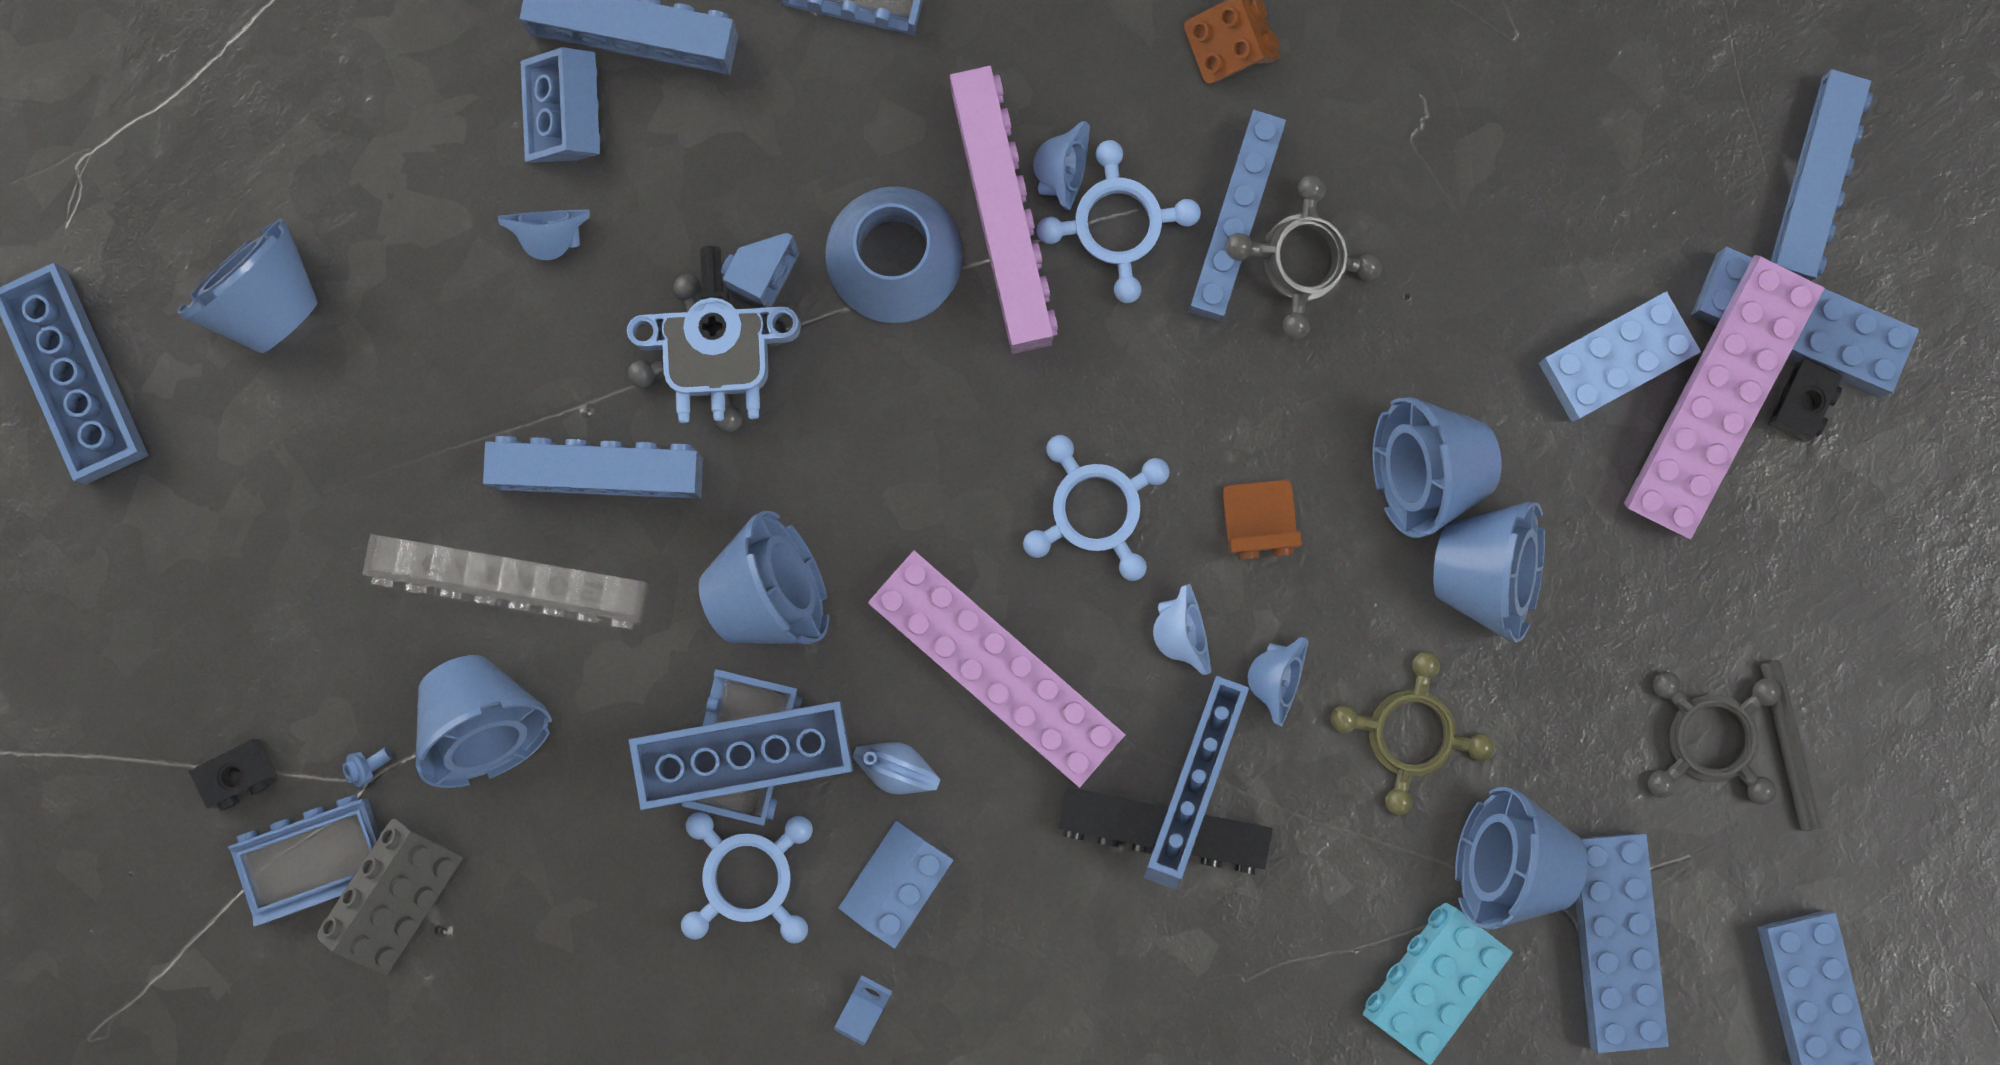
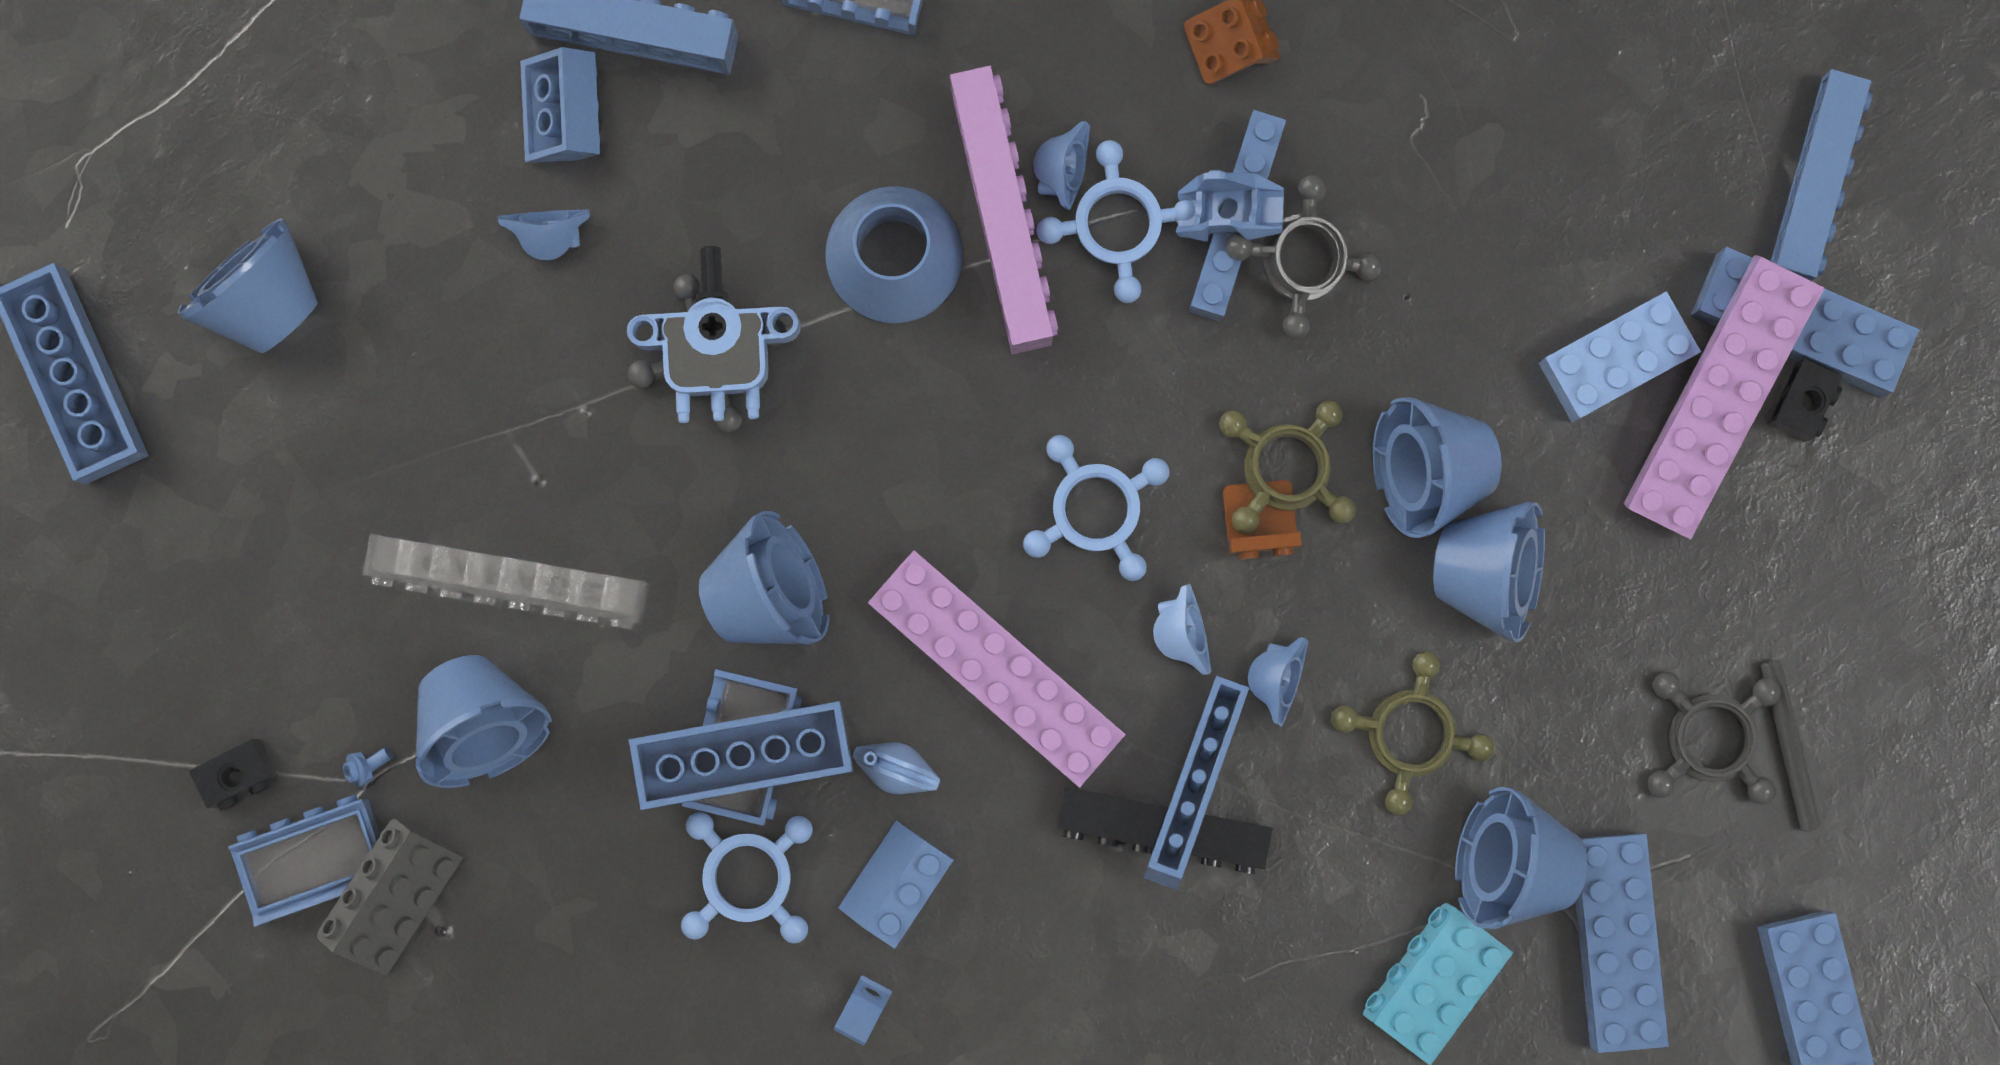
(593, 469): medium blue brick -> none
(760, 270): medium blue slope -> none
(1246, 518): none -> olive piece
(1257, 198): none -> medium blue piece

